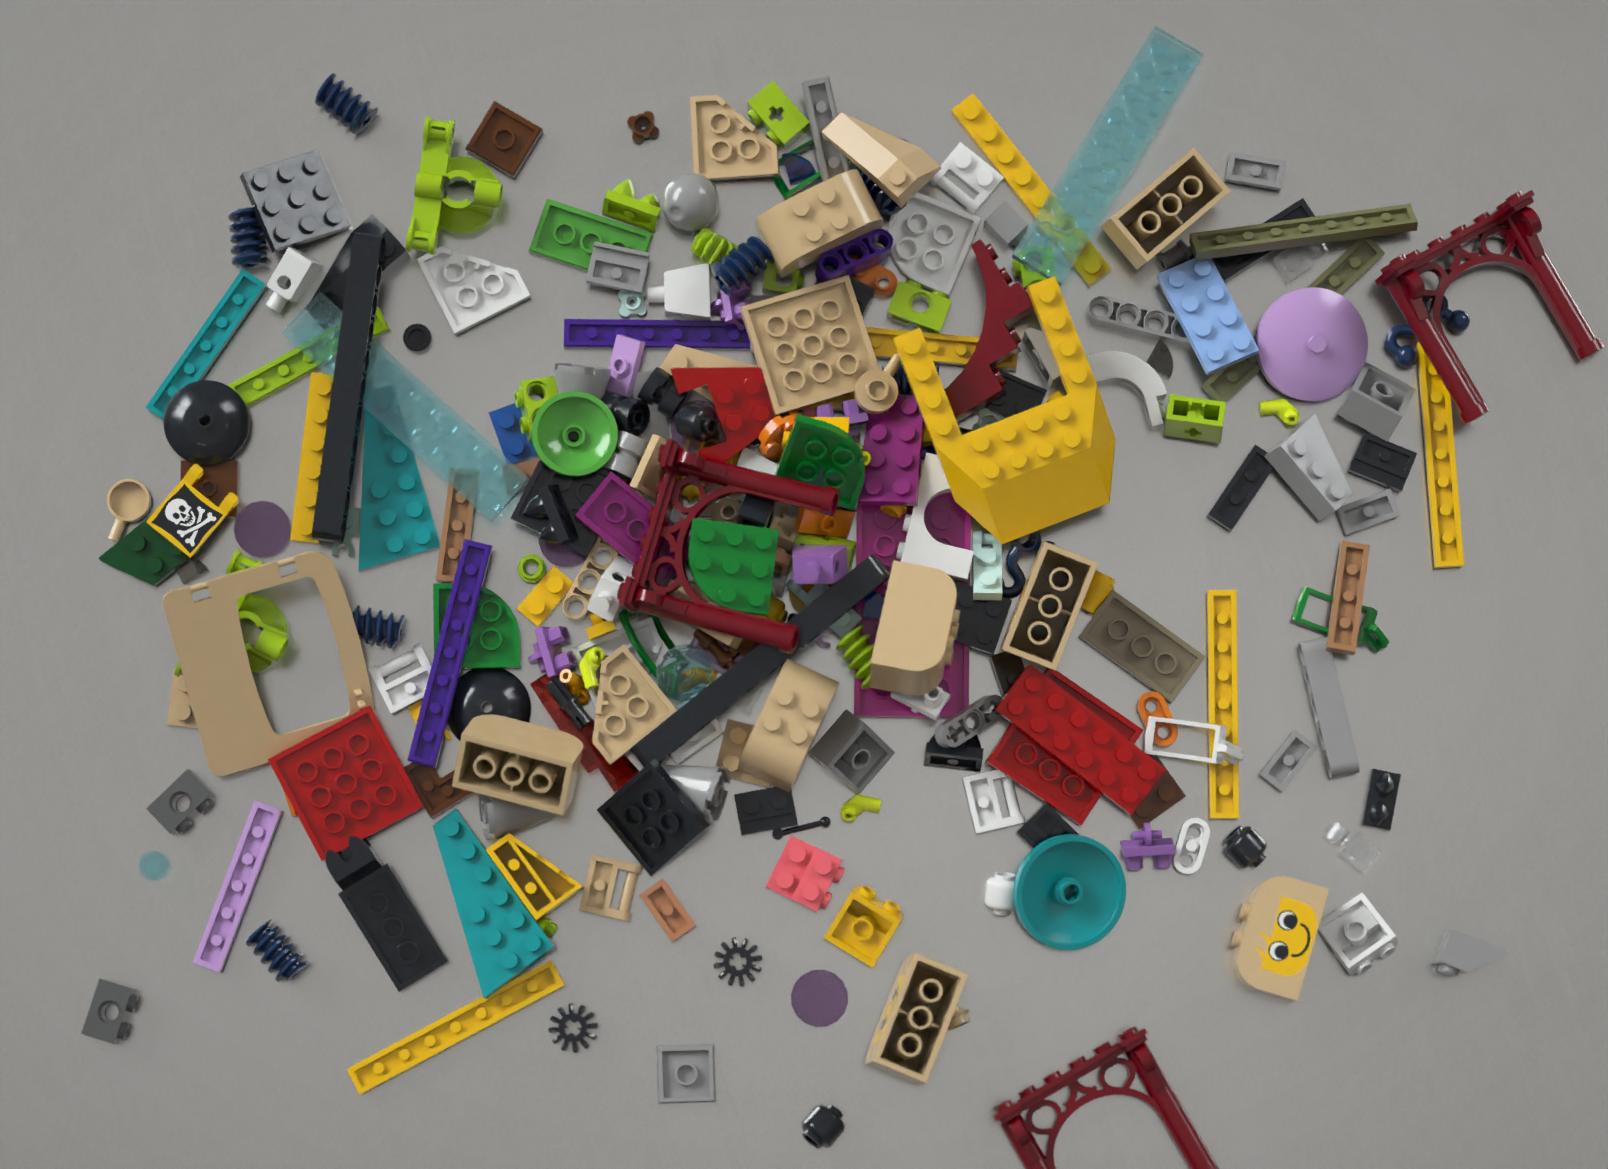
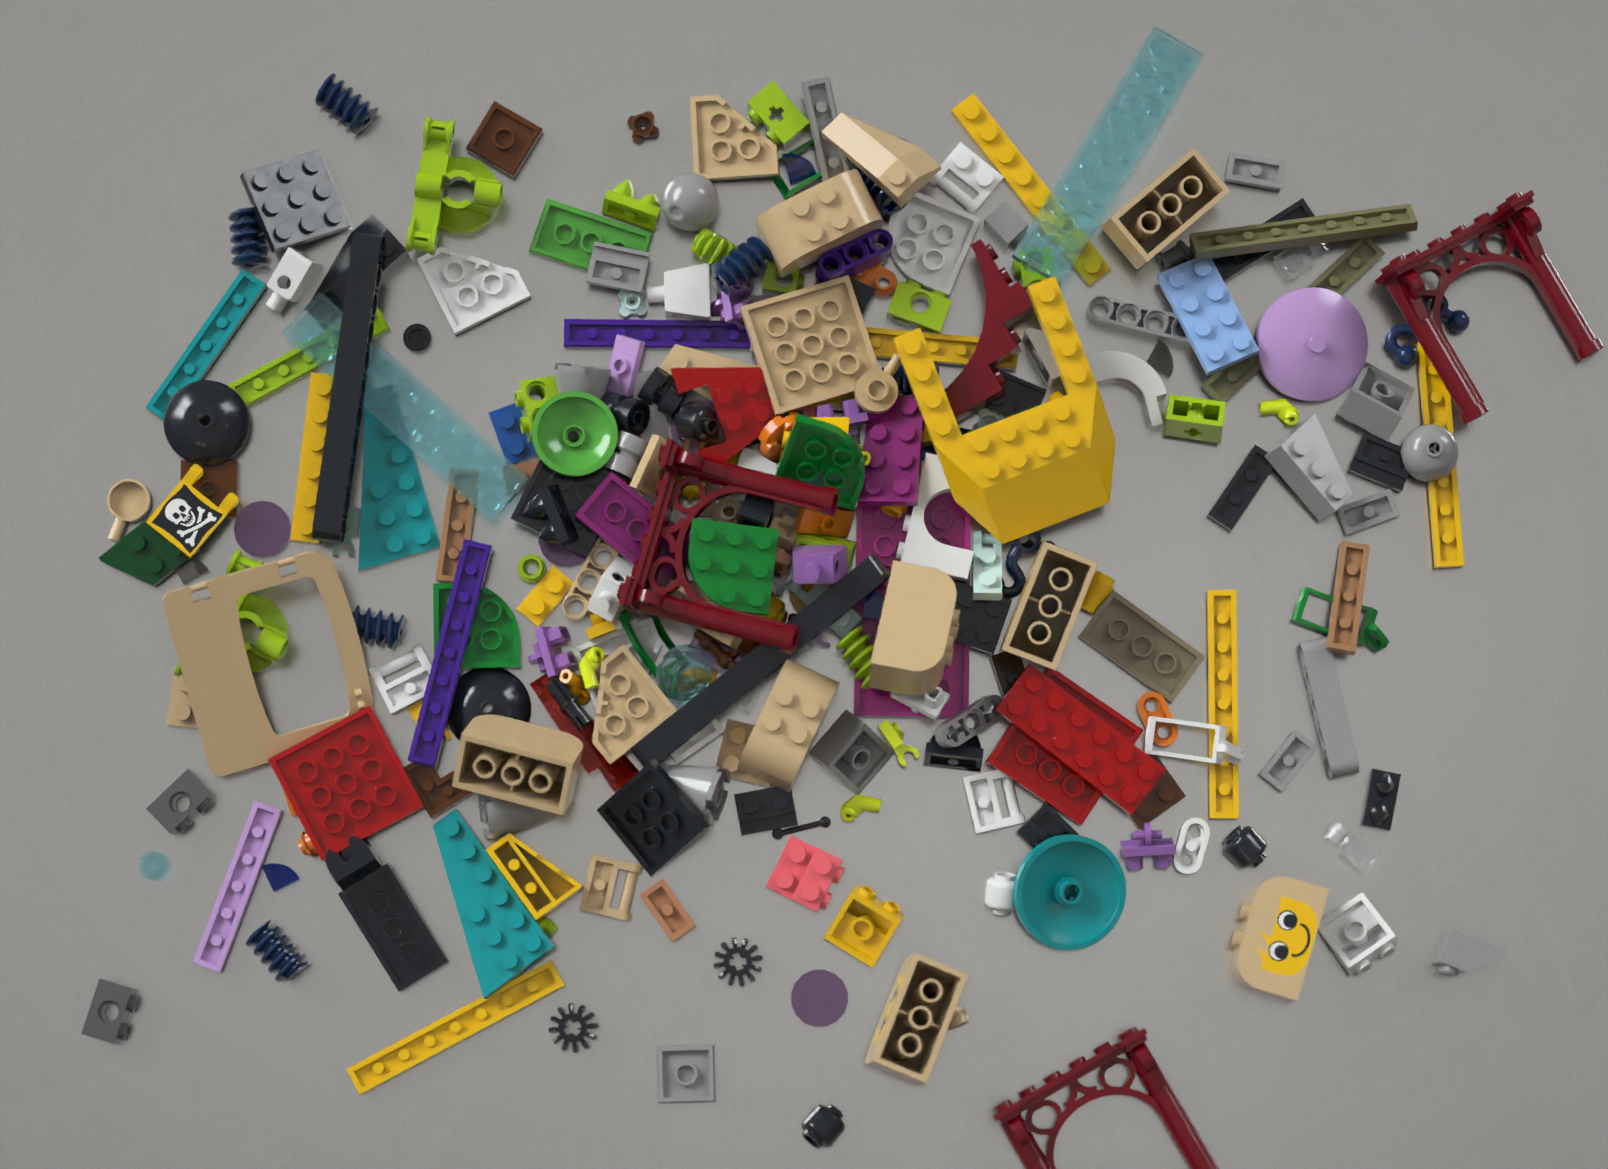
(280, 875): none -> clear blue tile
(306, 845): none -> orange plate
(893, 735): none -> neon yellow plate
(1417, 455): none -> light grey cylinder

